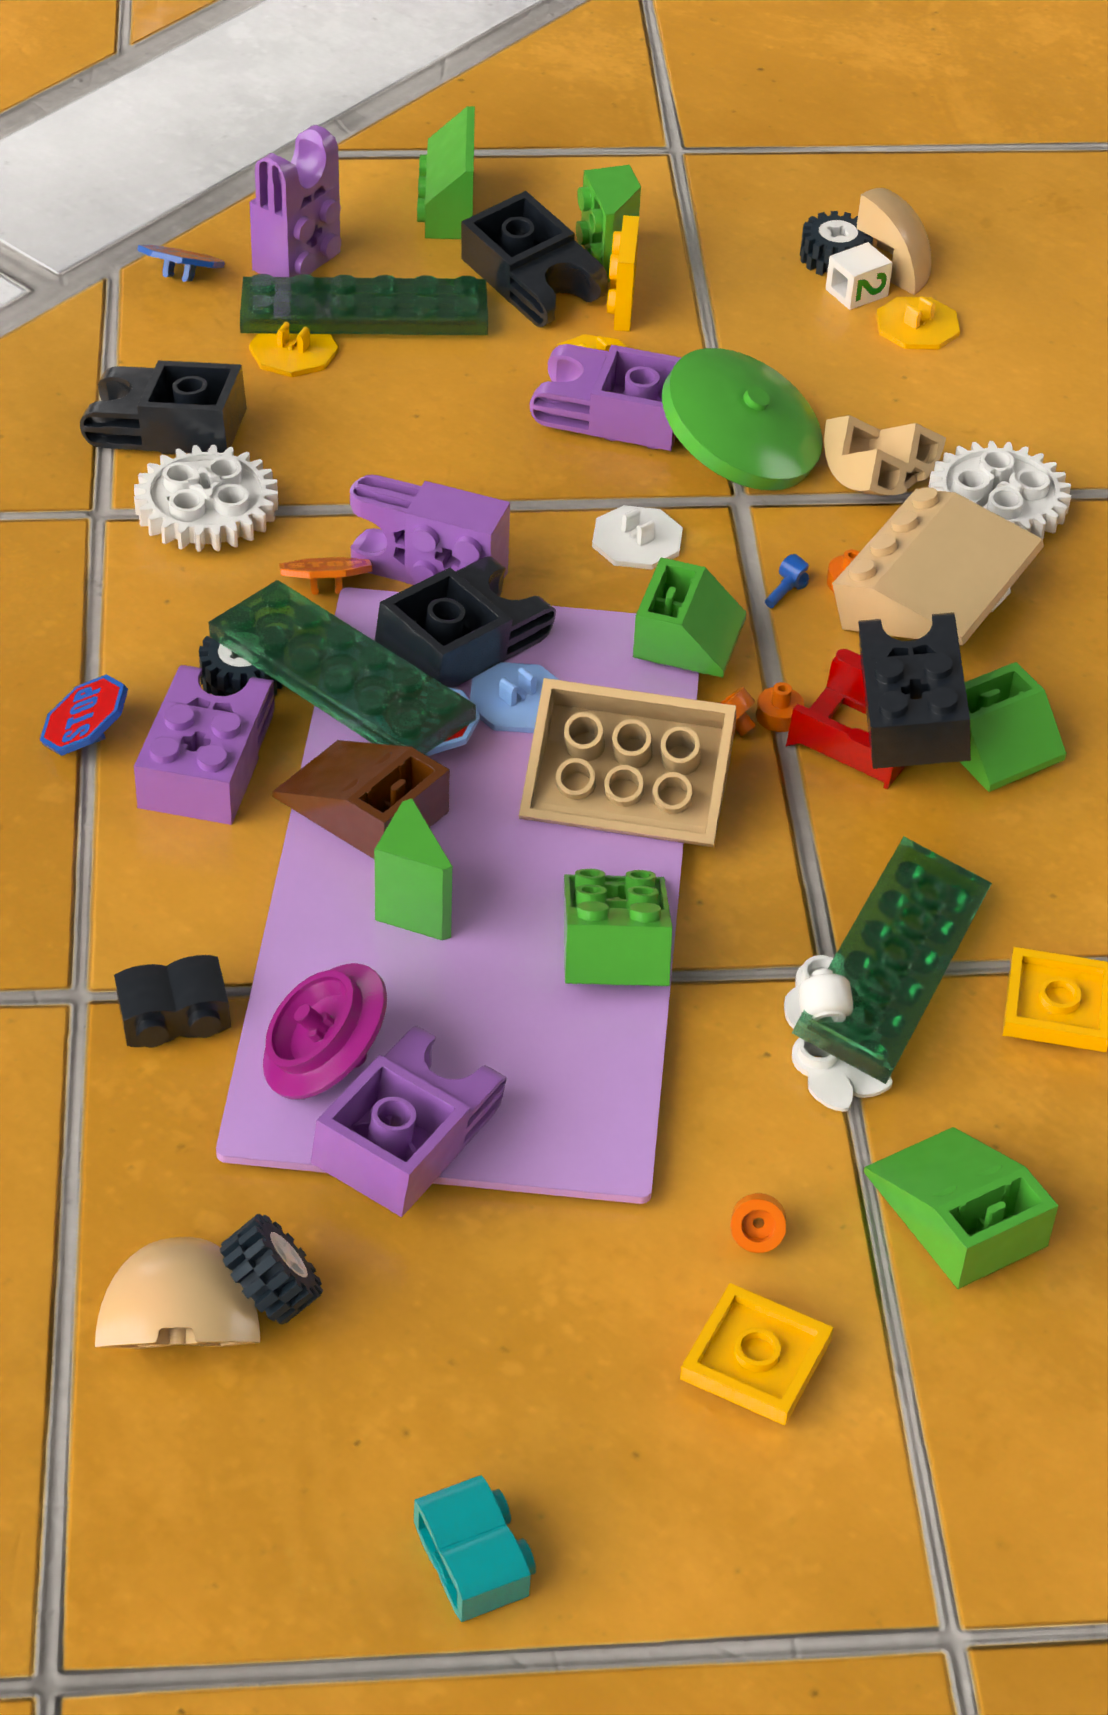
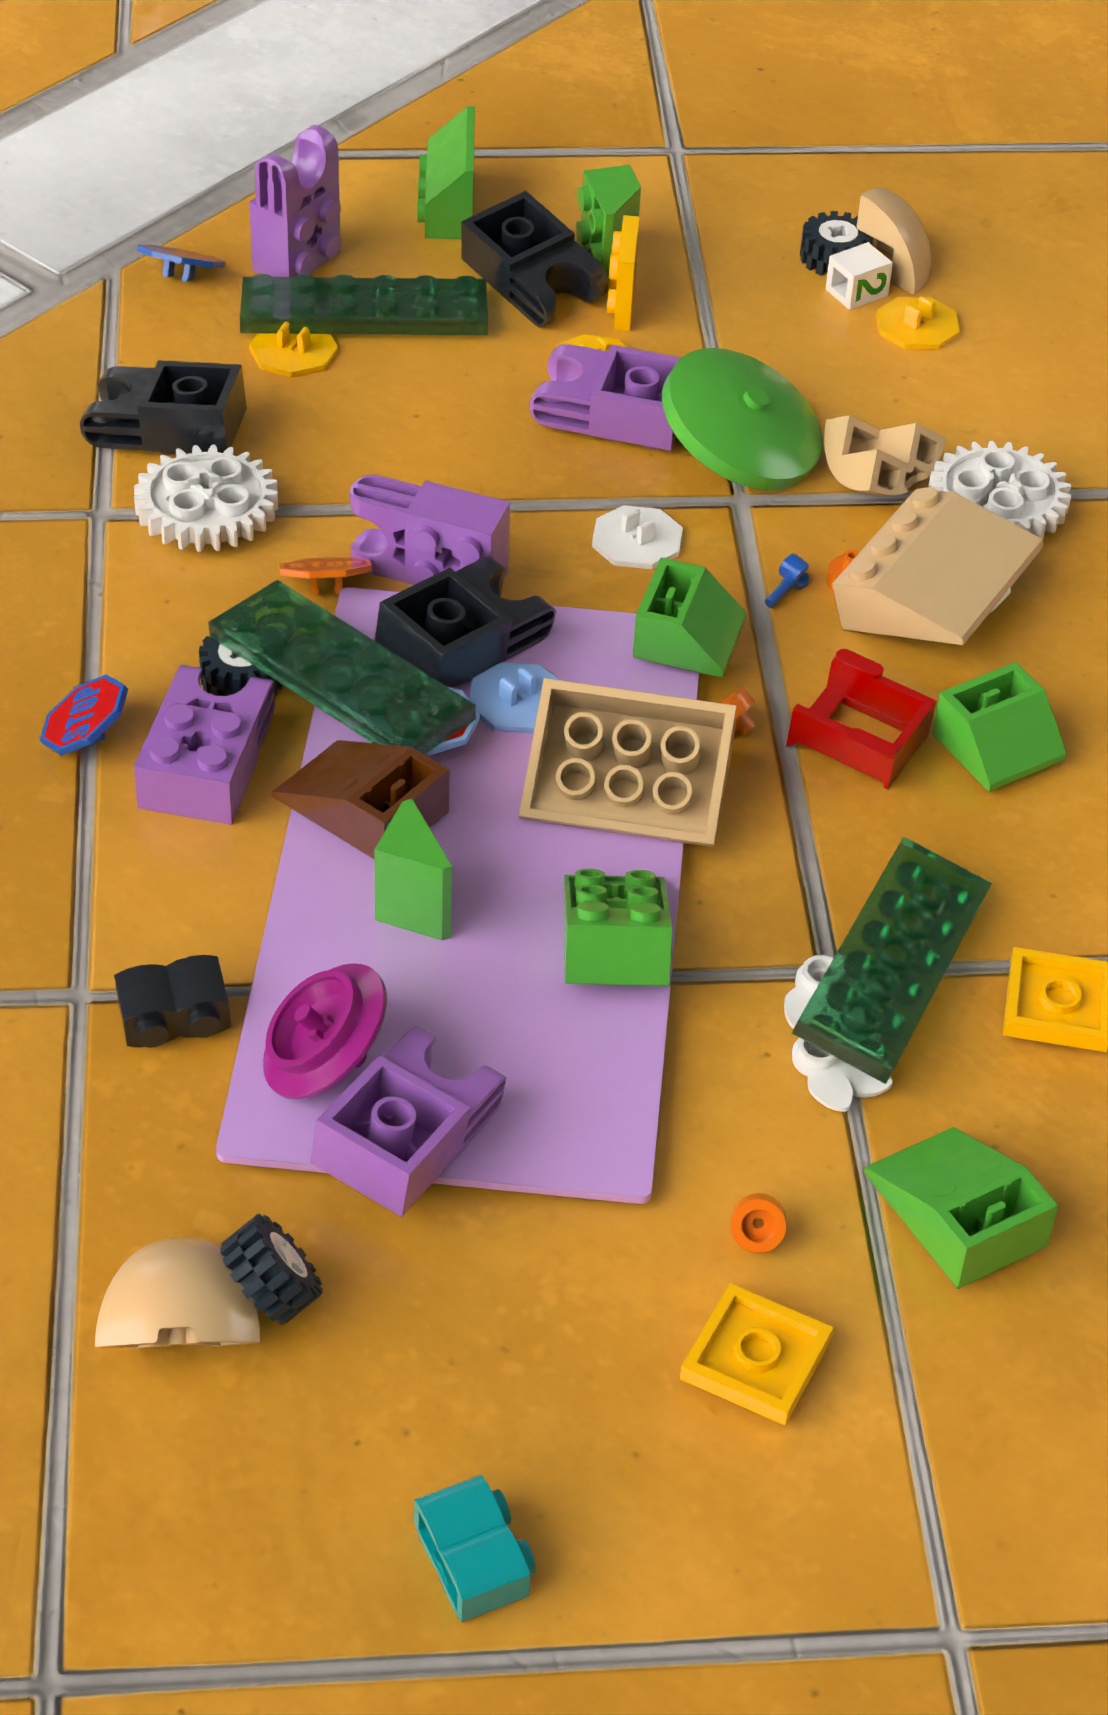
(776, 707): orange tile -> none
(826, 995): white piece -> none
(915, 695): black brick -> none

